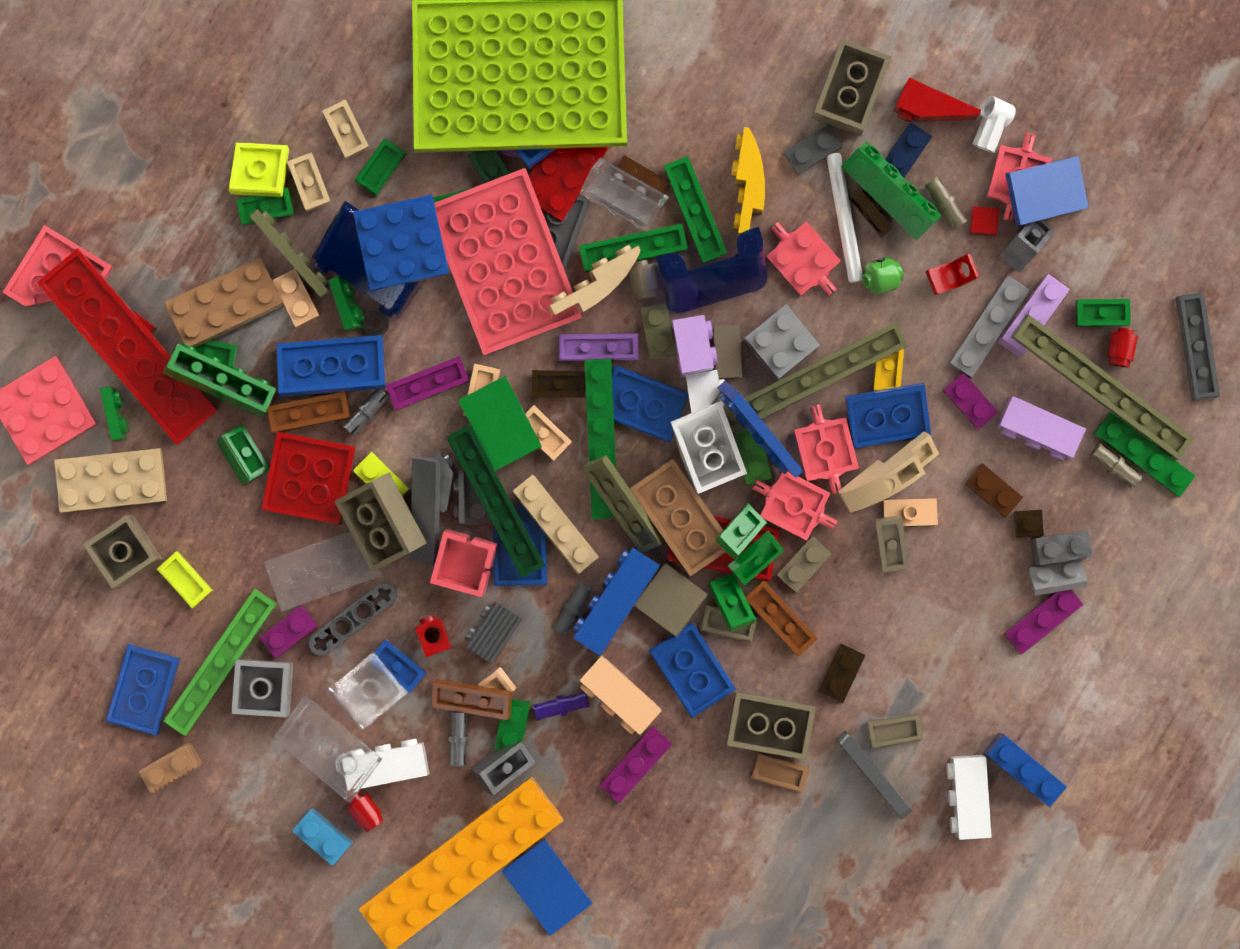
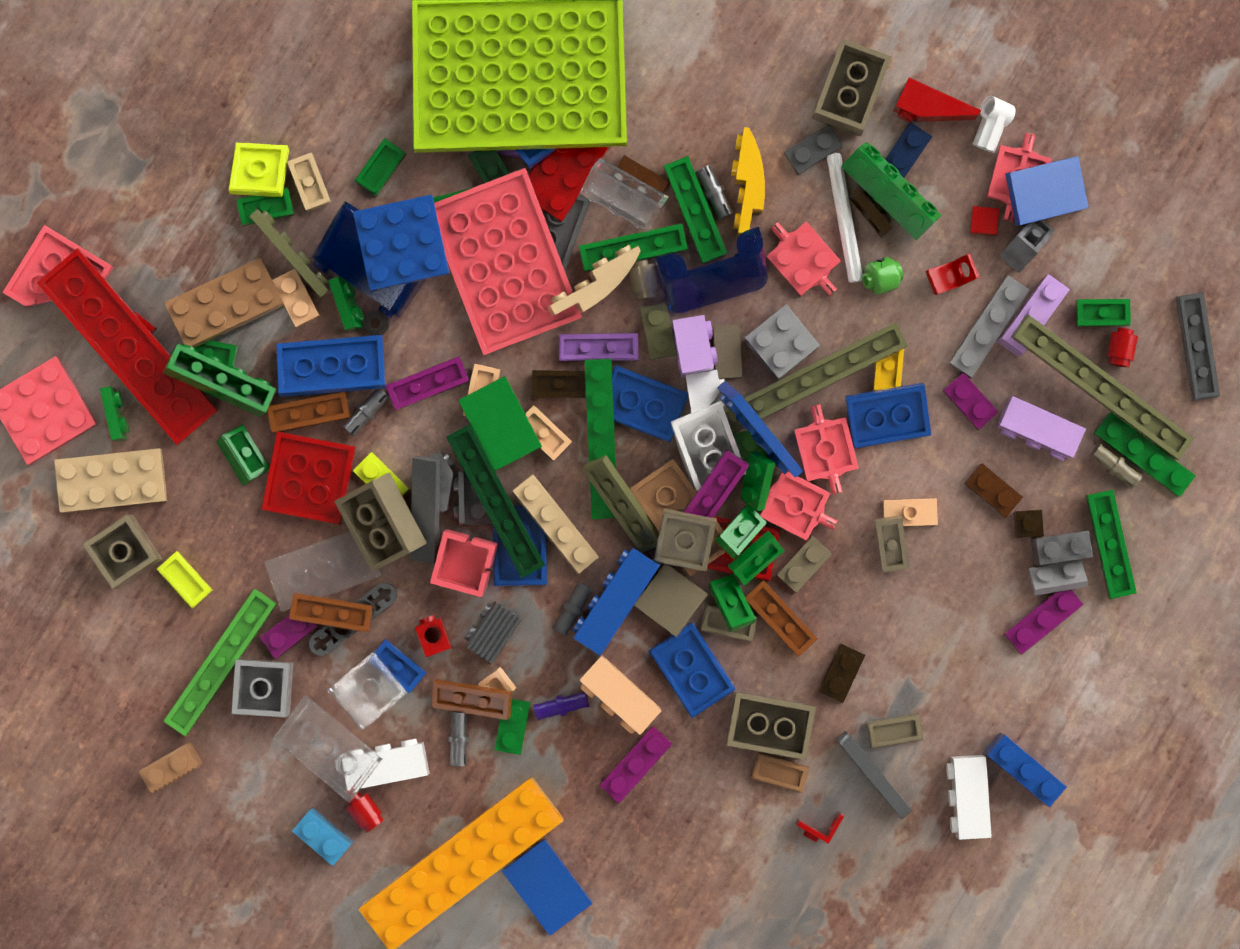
(142, 689): blue tile -> none
(331, 612): none -> dark orange plate
(346, 129): tan plate -> none
(502, 767): flat silver slope -> none
(685, 540): none -> dark tan tile
(714, 192): none -> flat silver pin
(717, 485): none -> magenta plate
(757, 480): none -> green plate
(815, 834): none -> red bracket
(888, 478): tan slope -> none
(946, 202): dark tan pin -> none
(1111, 544): none -> green plate

